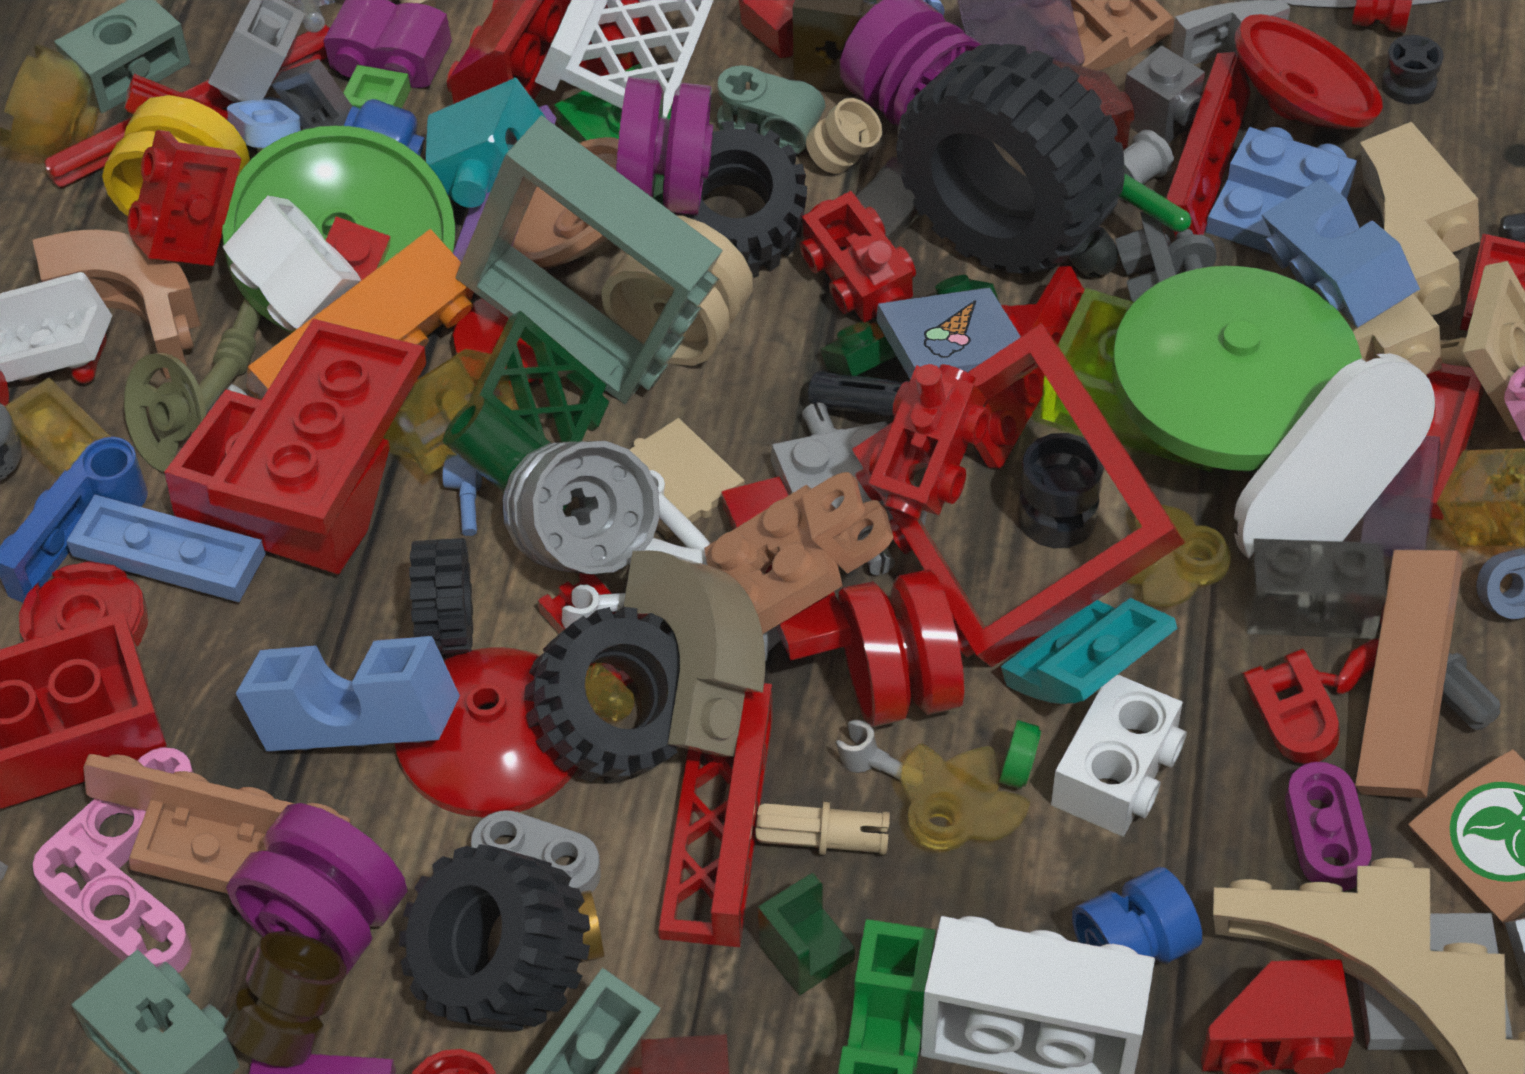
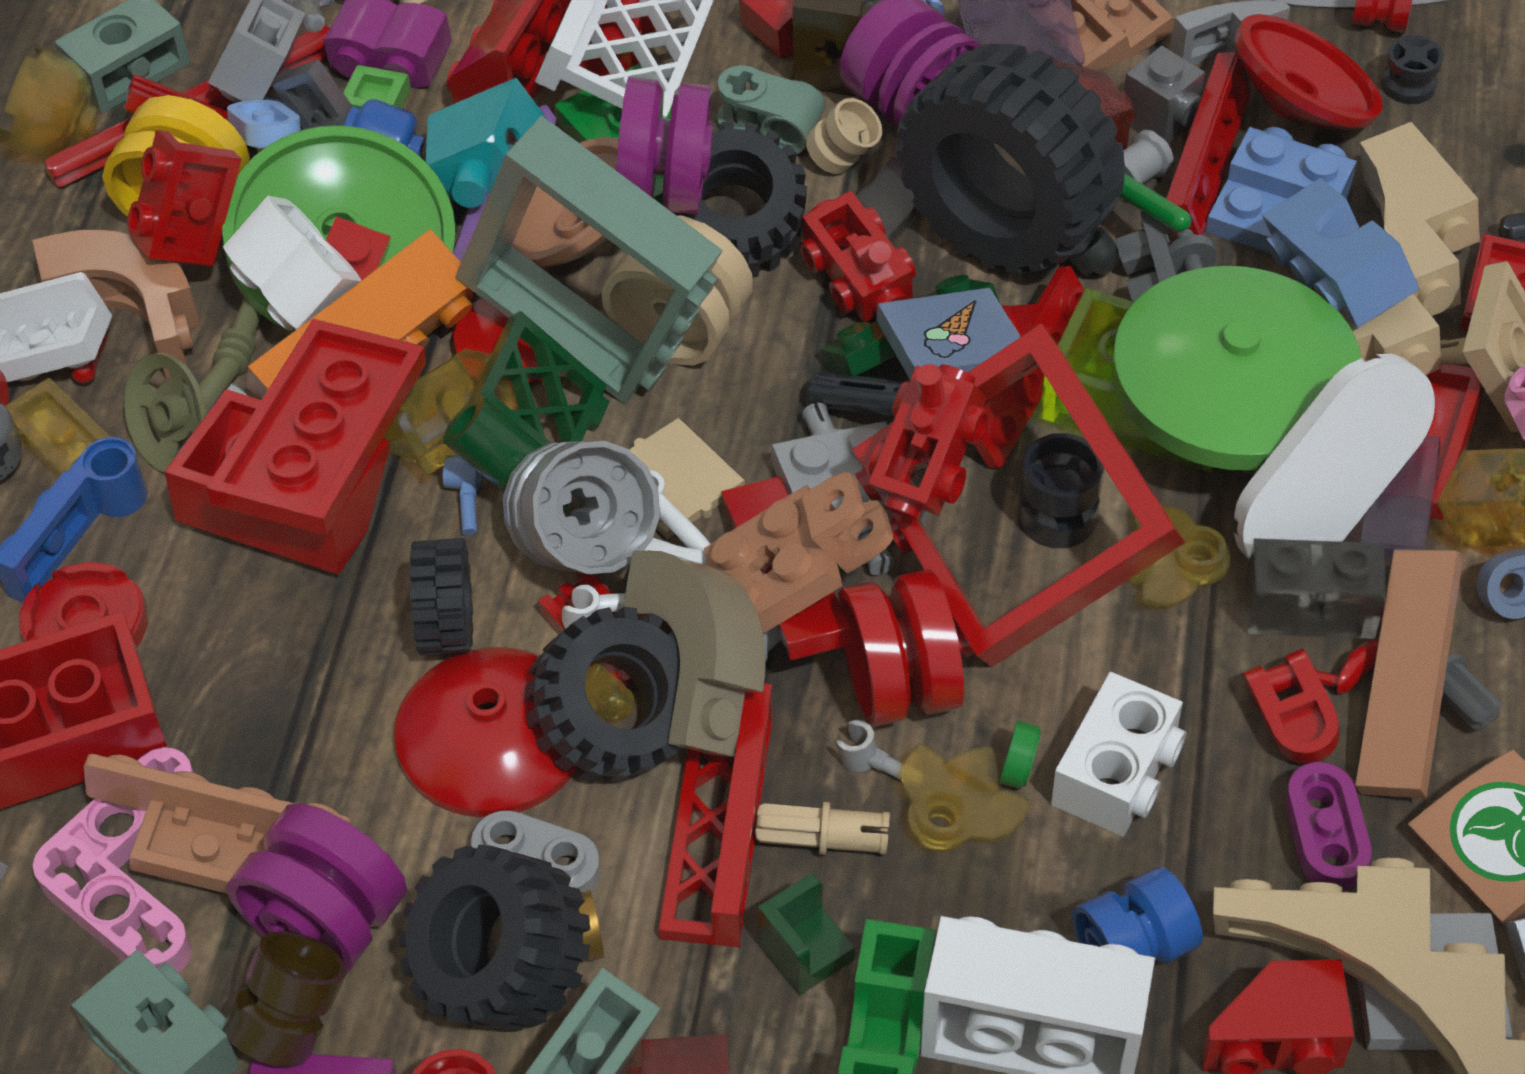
(166, 548): medium blue plate -> none
(394, 697): medium blue arch -> none
(1086, 651): teal slope -> none

